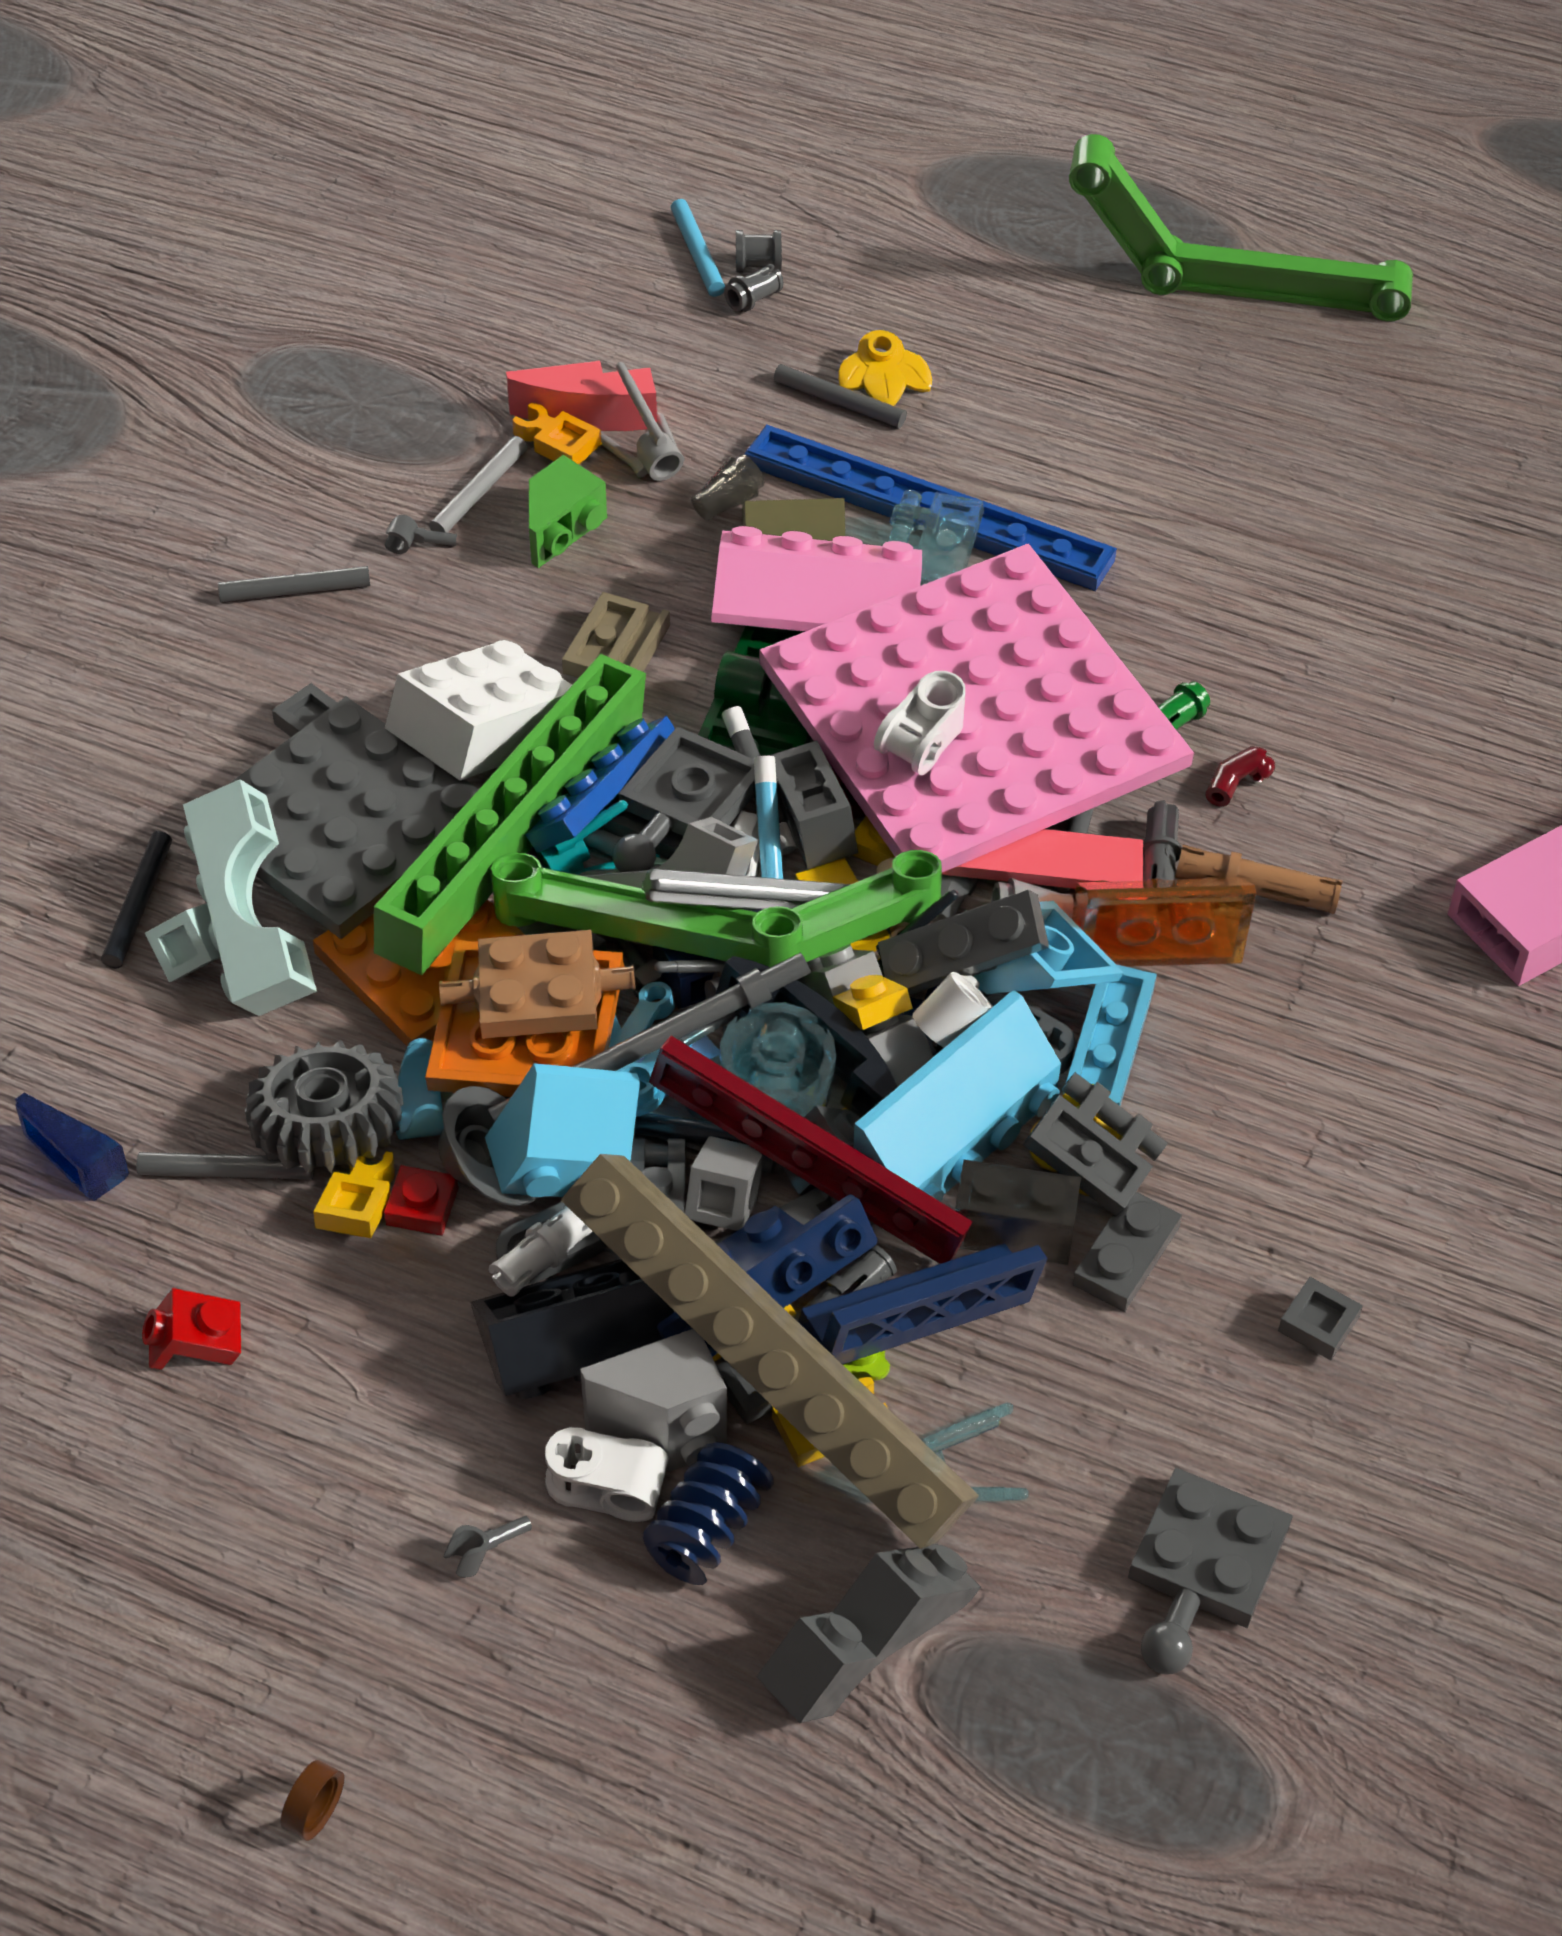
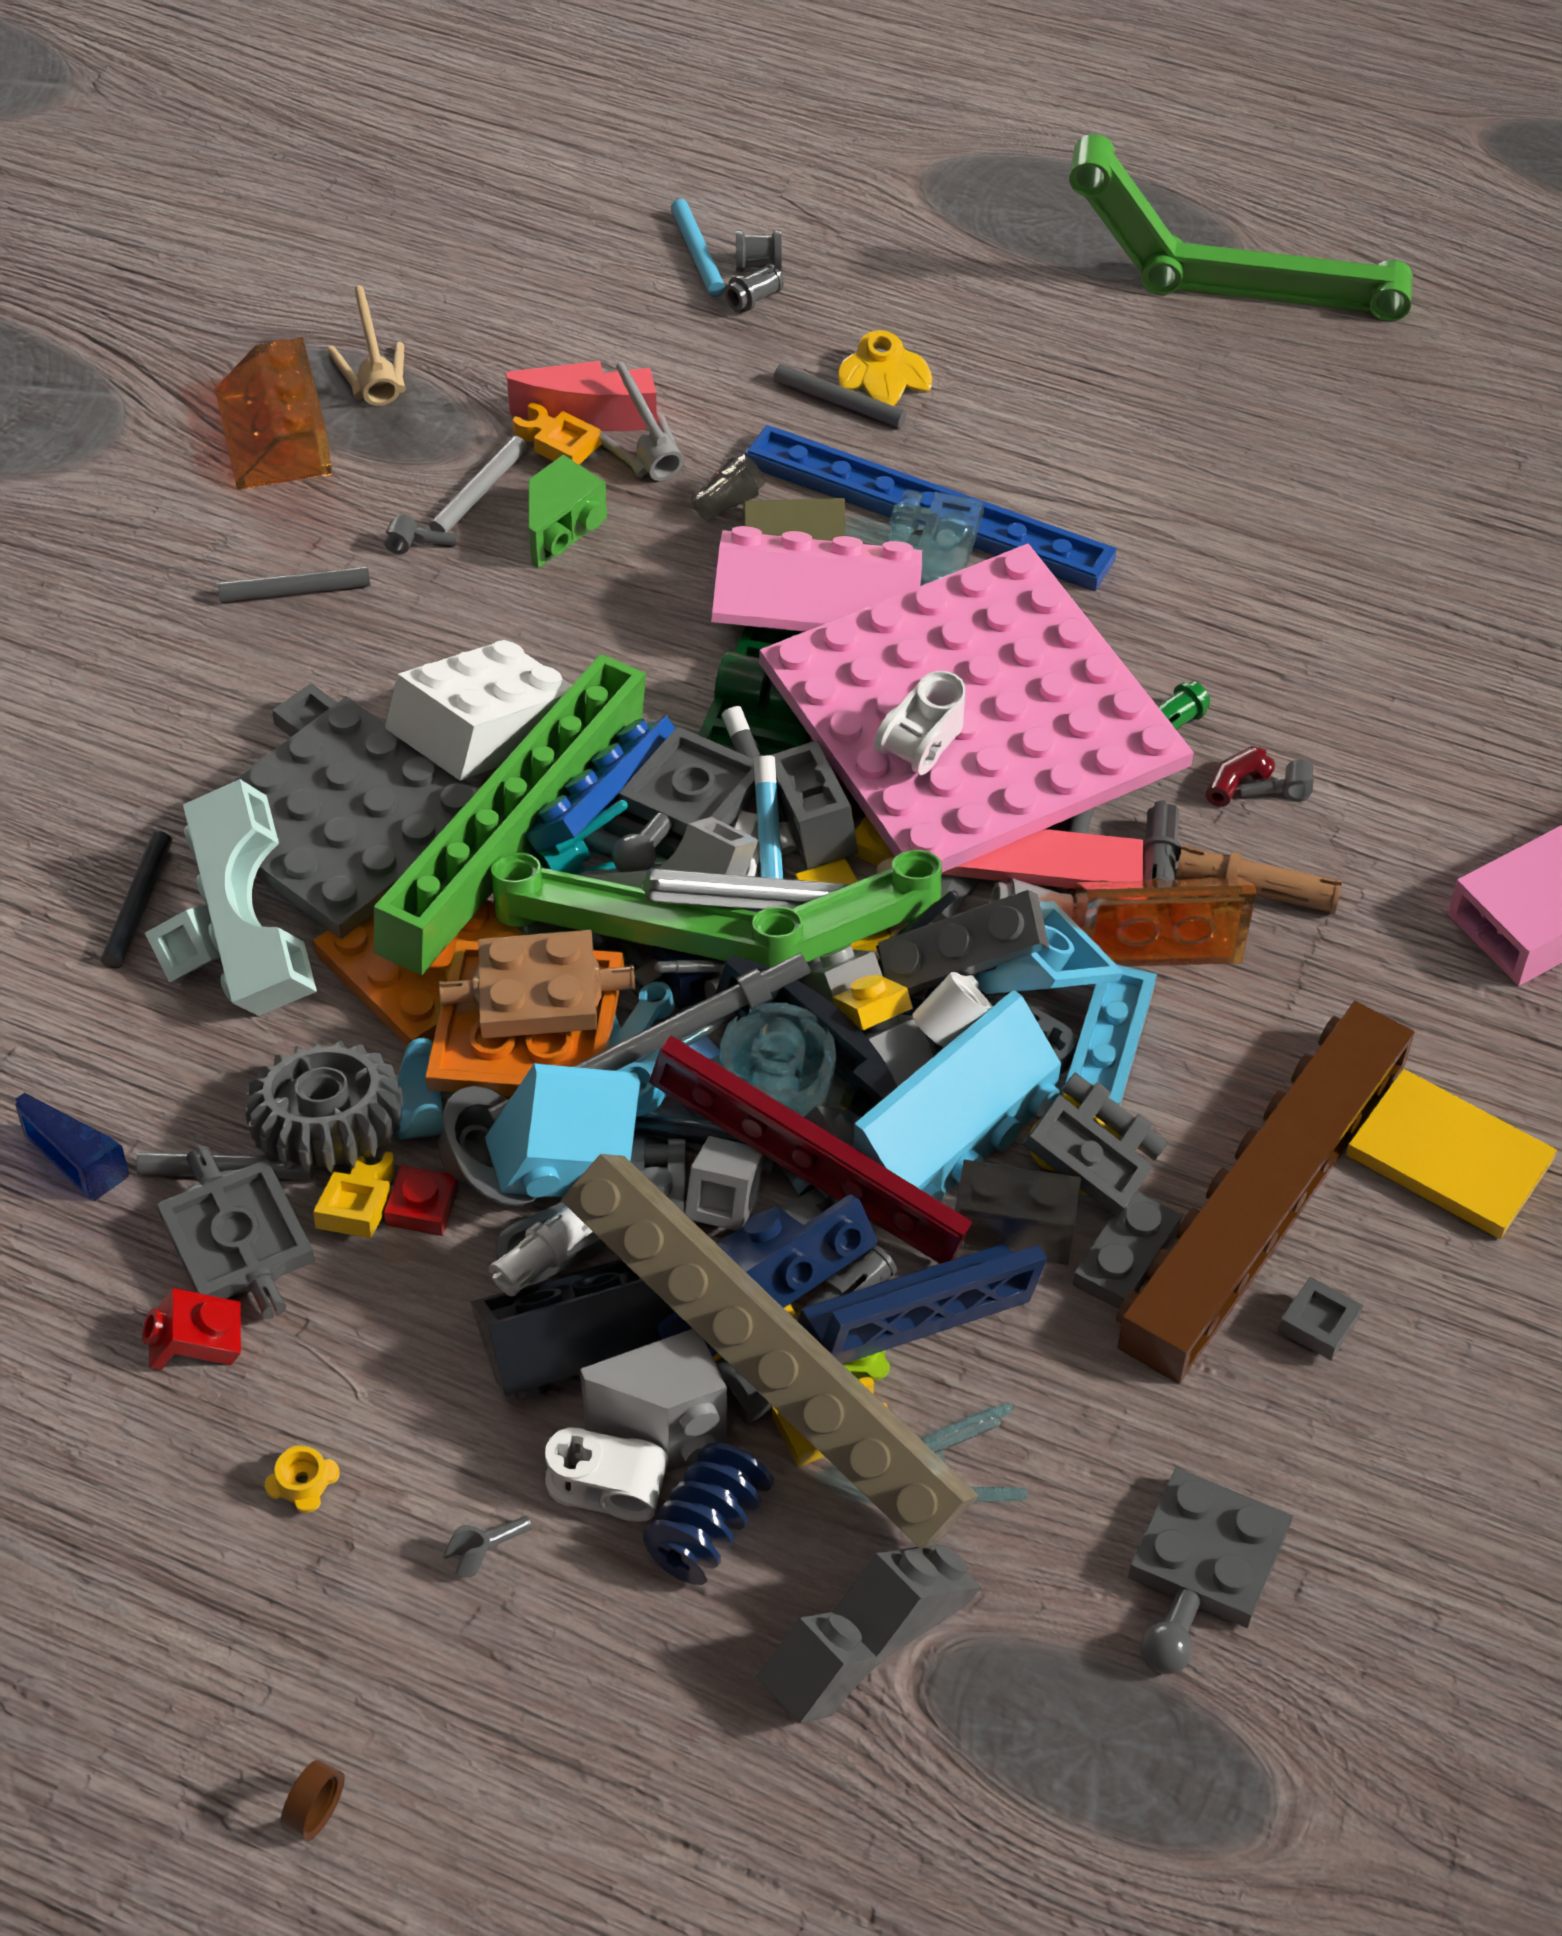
(236, 1231): none -> dark grey plate
(273, 417): none -> clear orange slope
(297, 1462): none -> yellow plate
(377, 378): none -> tan plant
(619, 631): dark tan plate -> none
(1263, 1191): none -> reddish brown brick
(1296, 784): none -> dark grey hand
(1451, 1153): none -> yellow tile

